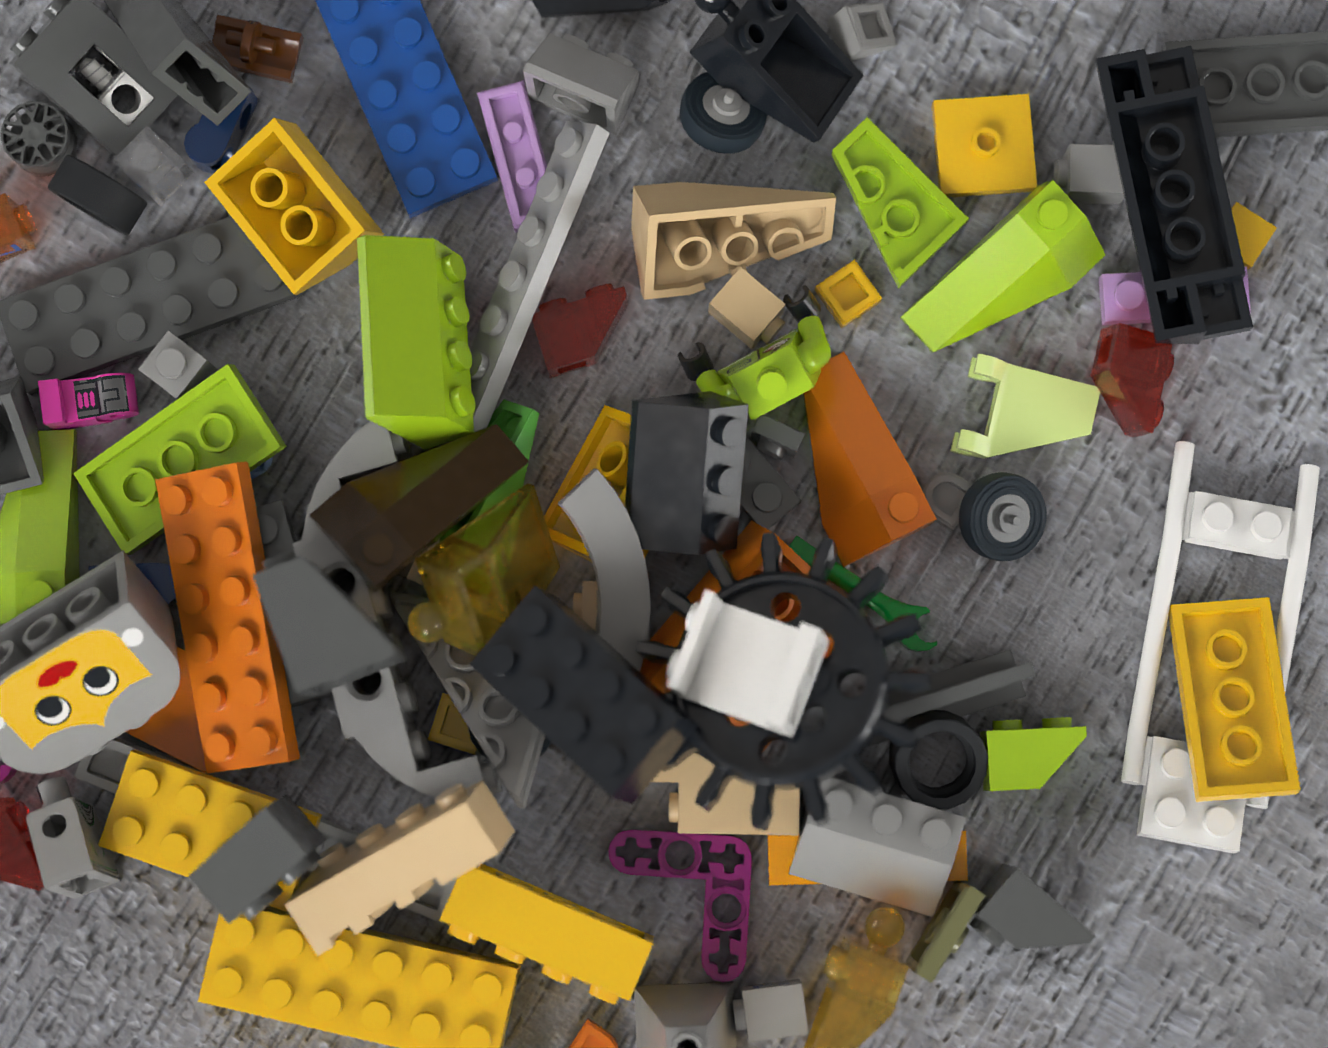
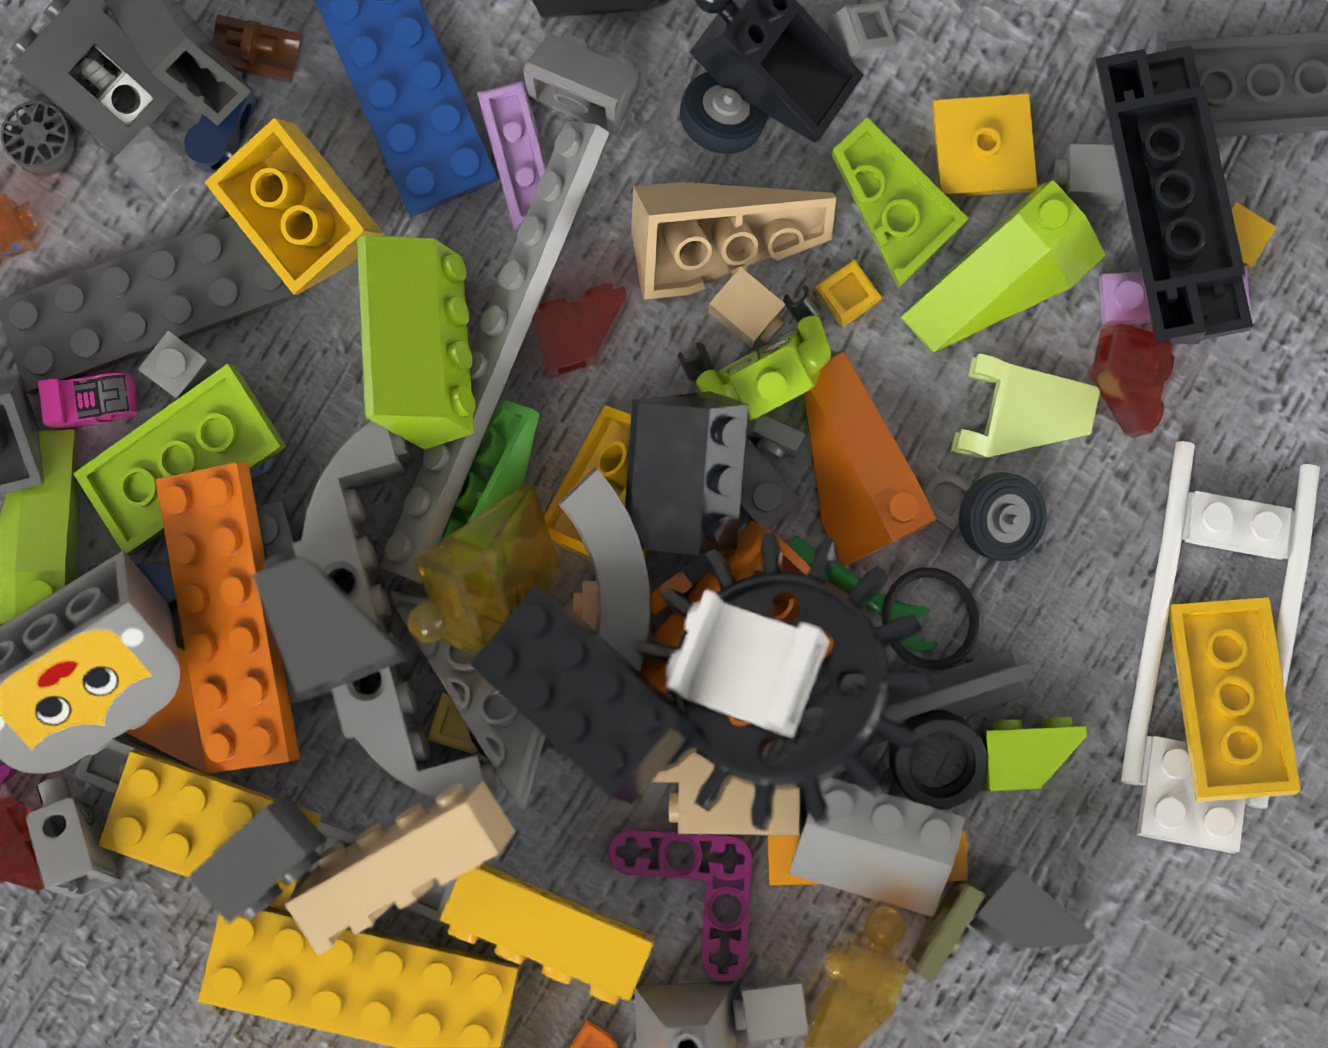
(97, 194): black tyre -> none
(406, 507): dark brown wedge -> none
(679, 582): none -> orange tile
(971, 606): none -> black tyre

